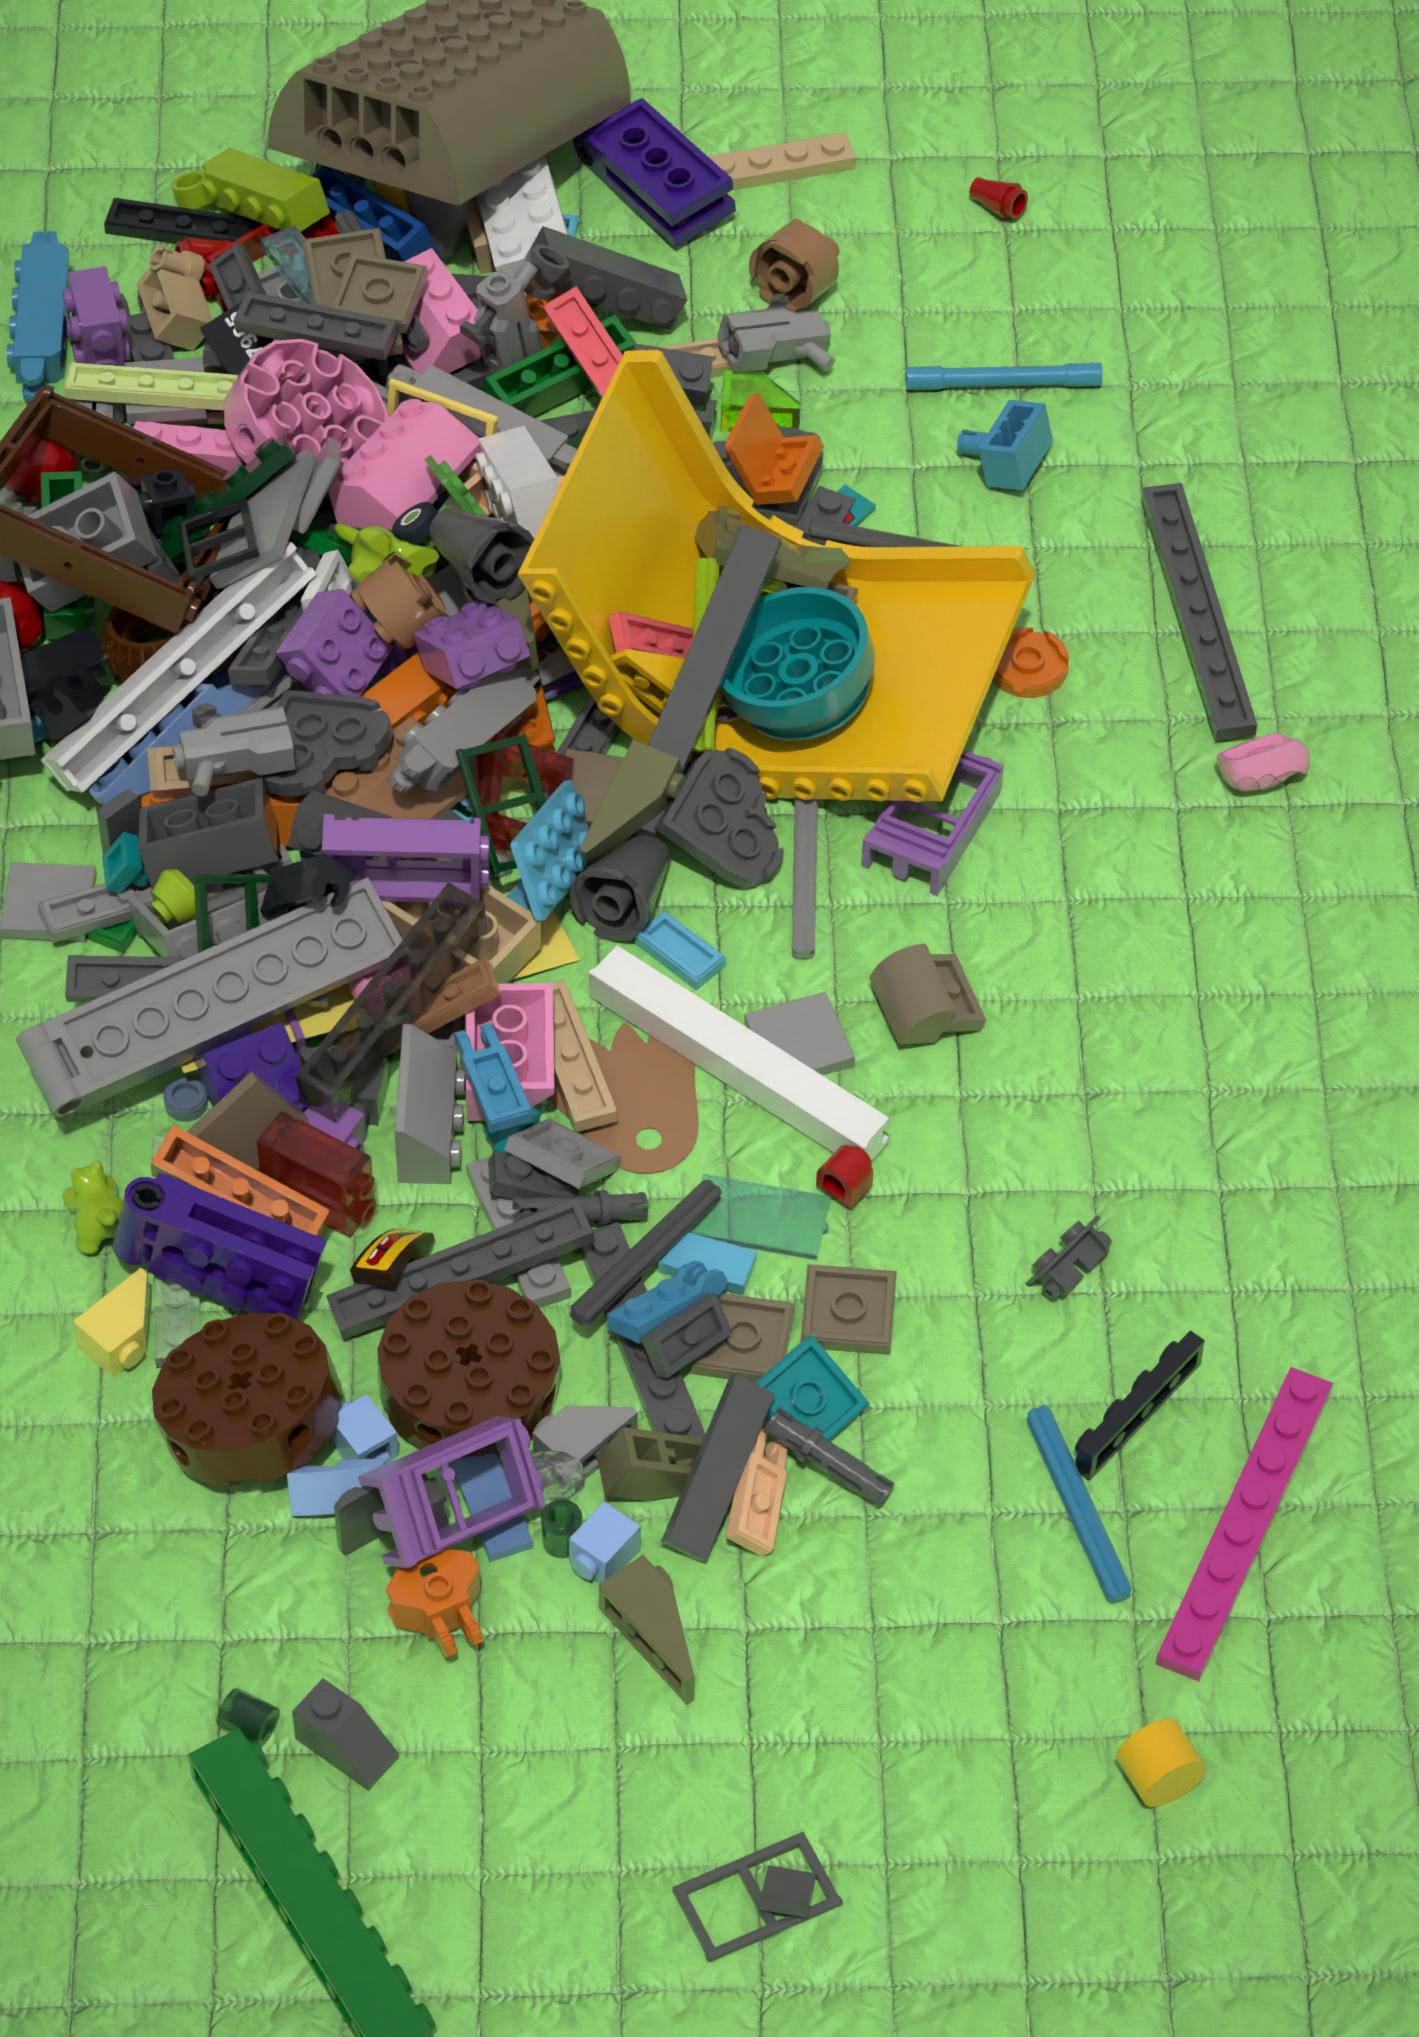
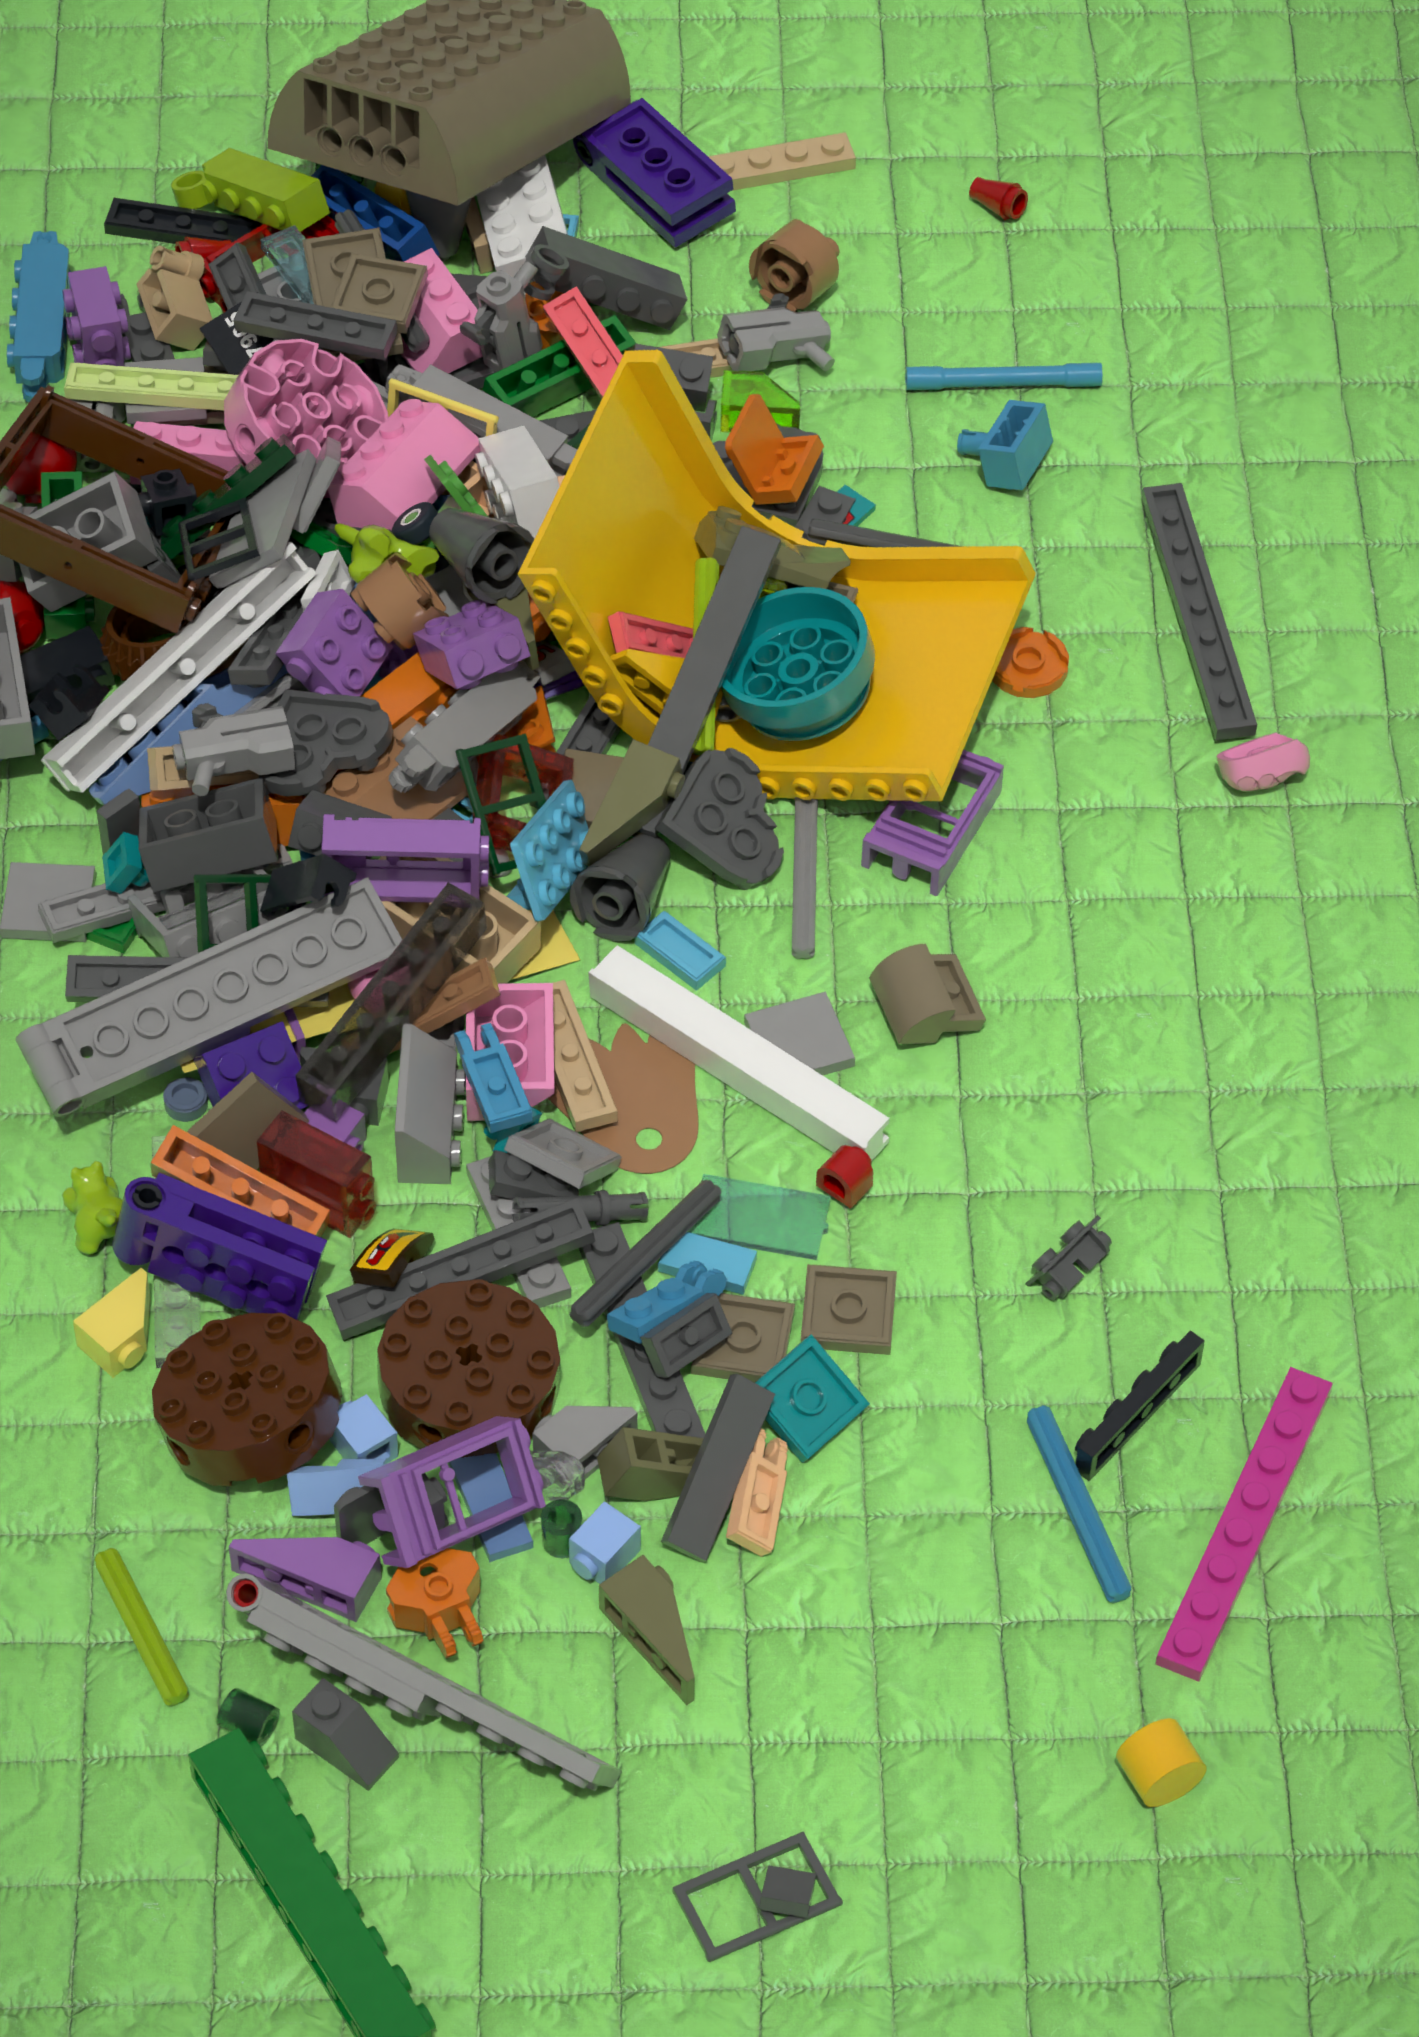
(141, 1627): none -> lime axle
(173, 898): lime cone -> none
(316, 1570): none -> medium lavender slope
(408, 1684): none -> light grey hinge
(821, 1452): dark grey pin -> none

